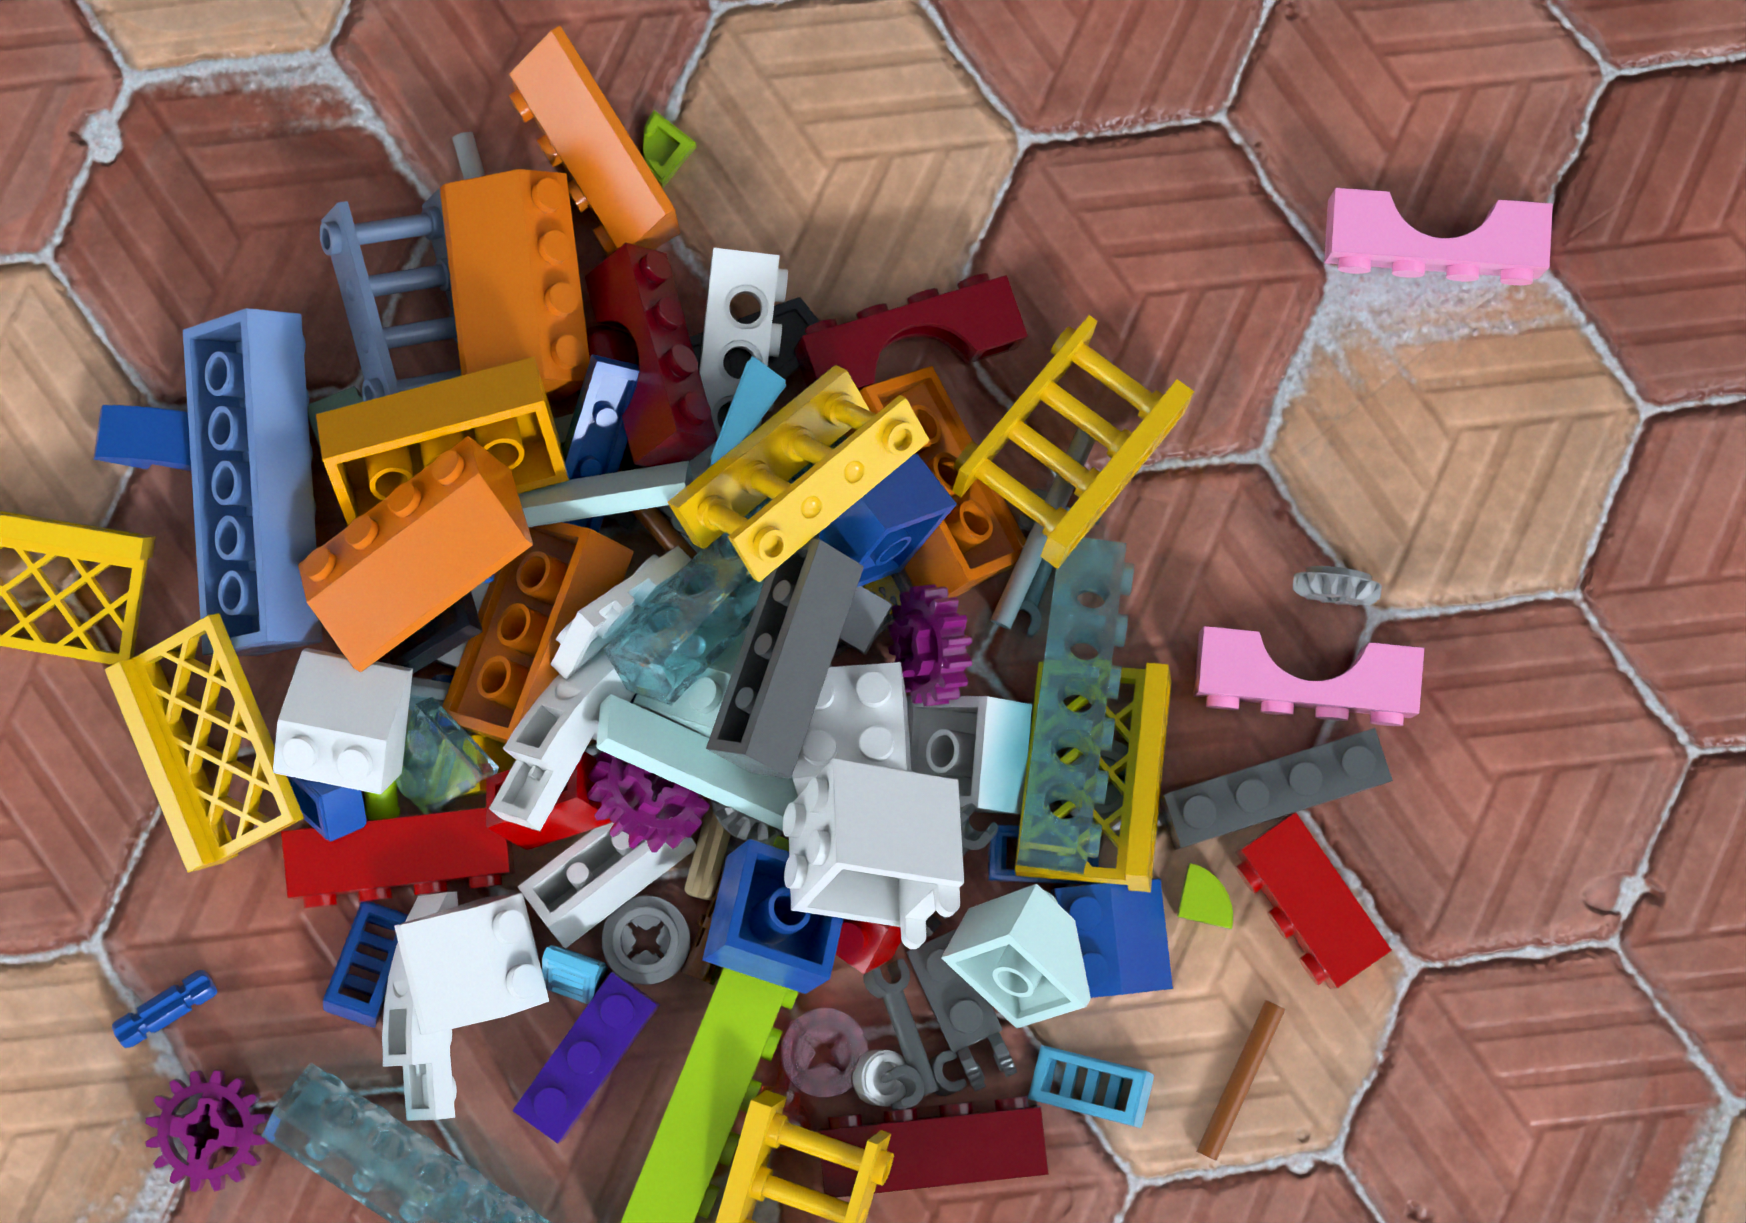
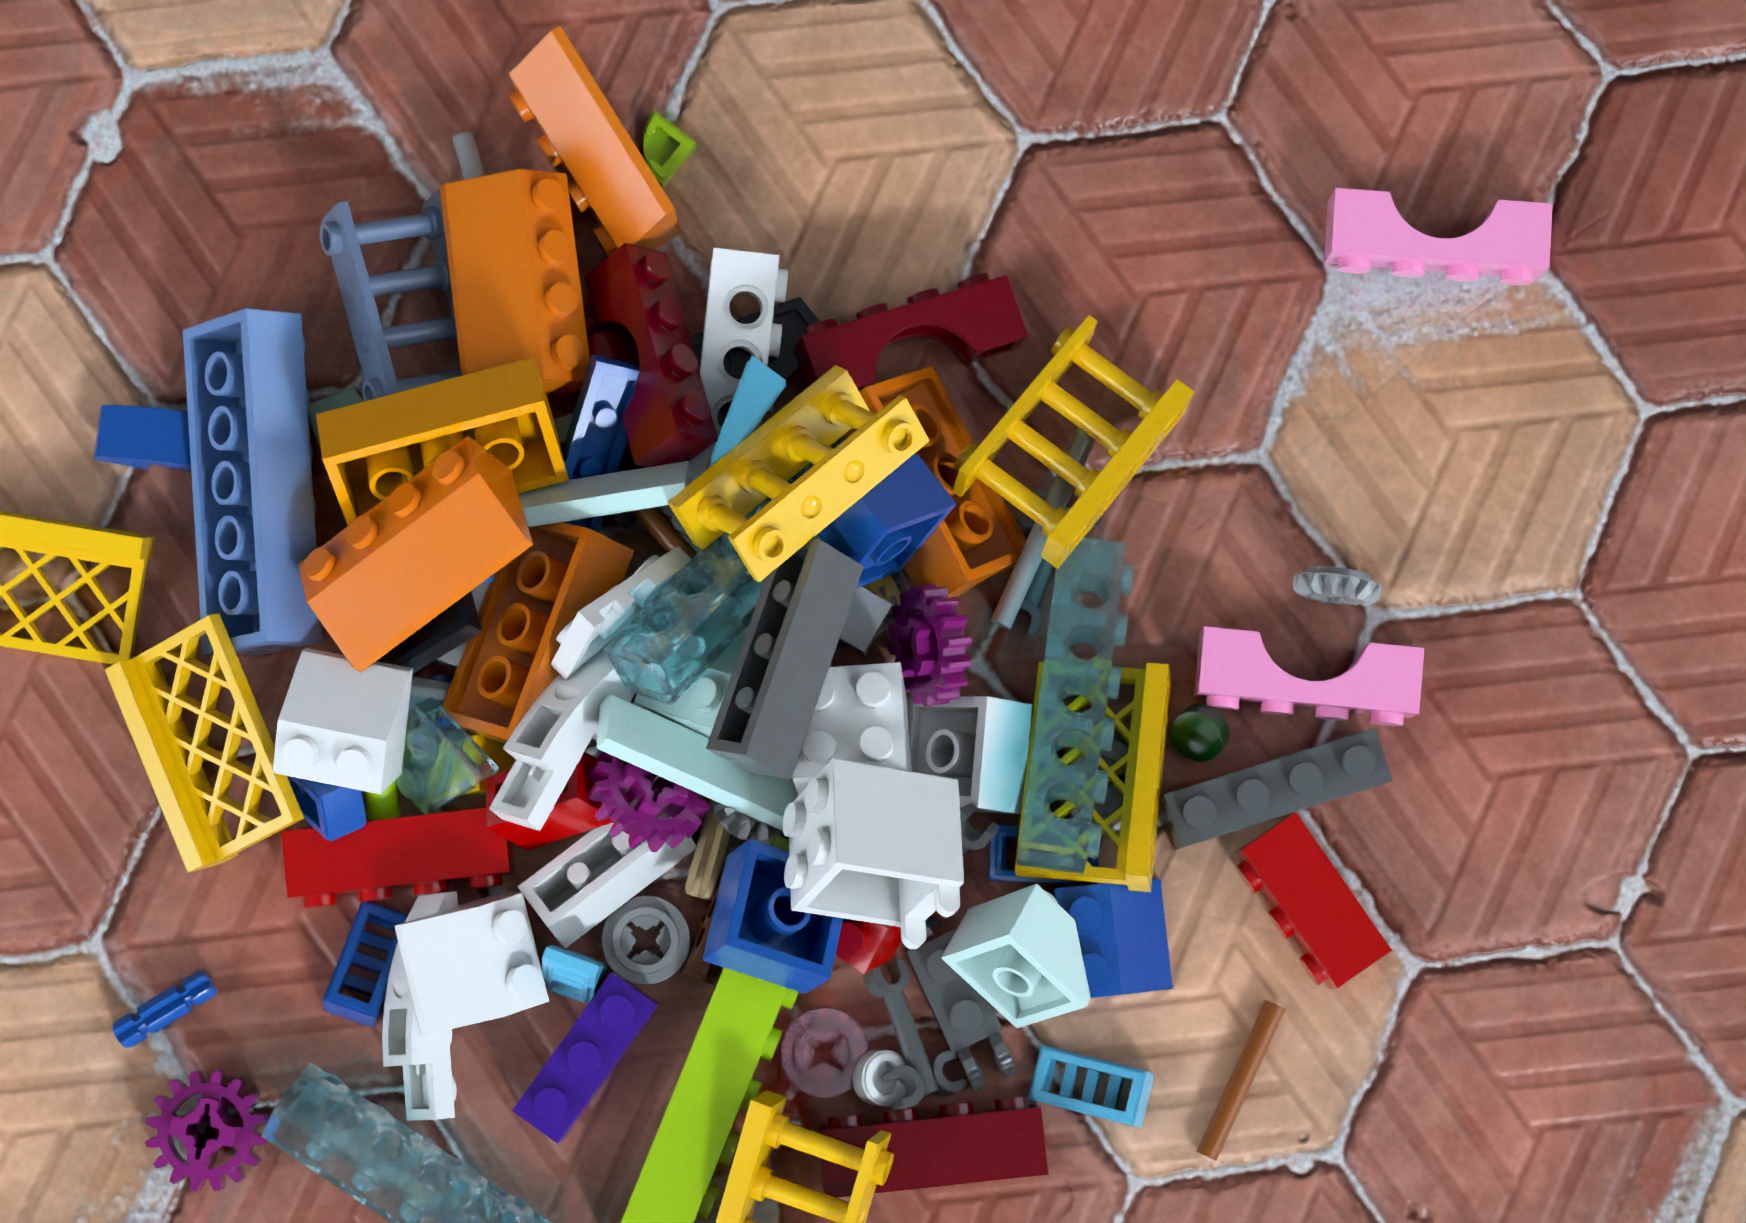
(1200, 732): none -> dark green tile
(1205, 899): lime tile -> none

